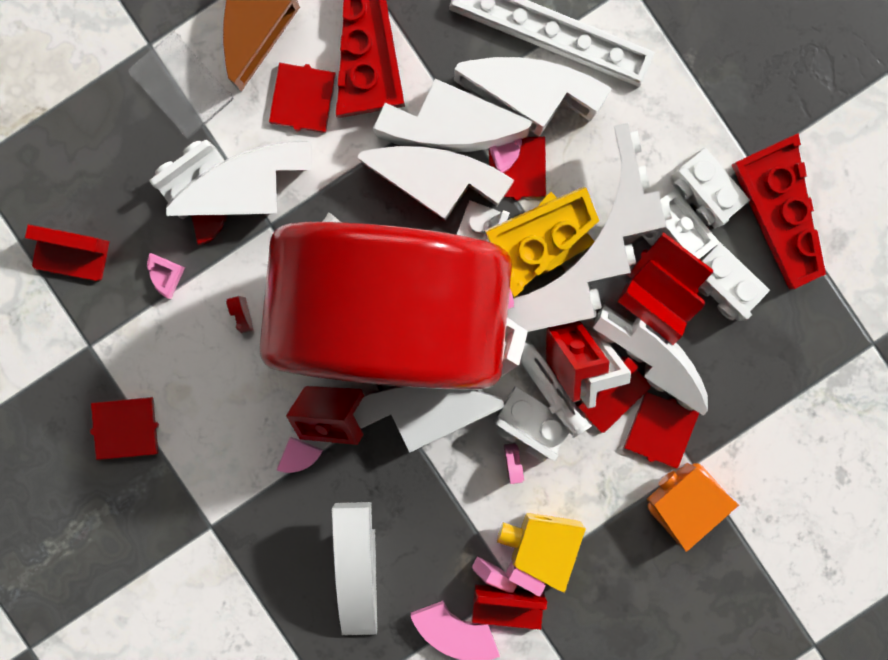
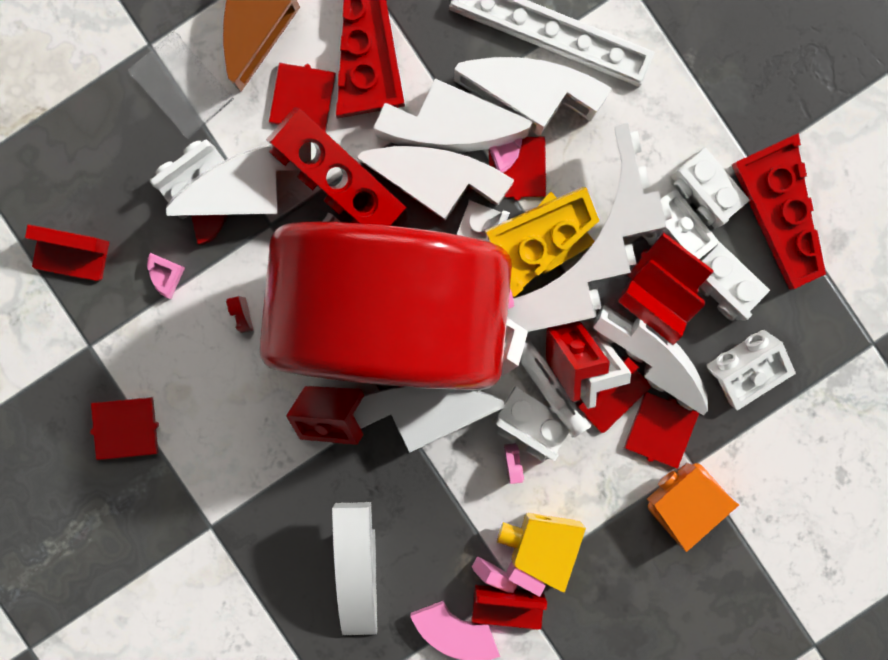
(298, 129): none -> red brick
(298, 456): bright pink tile -> none
(751, 368): none -> white bracket

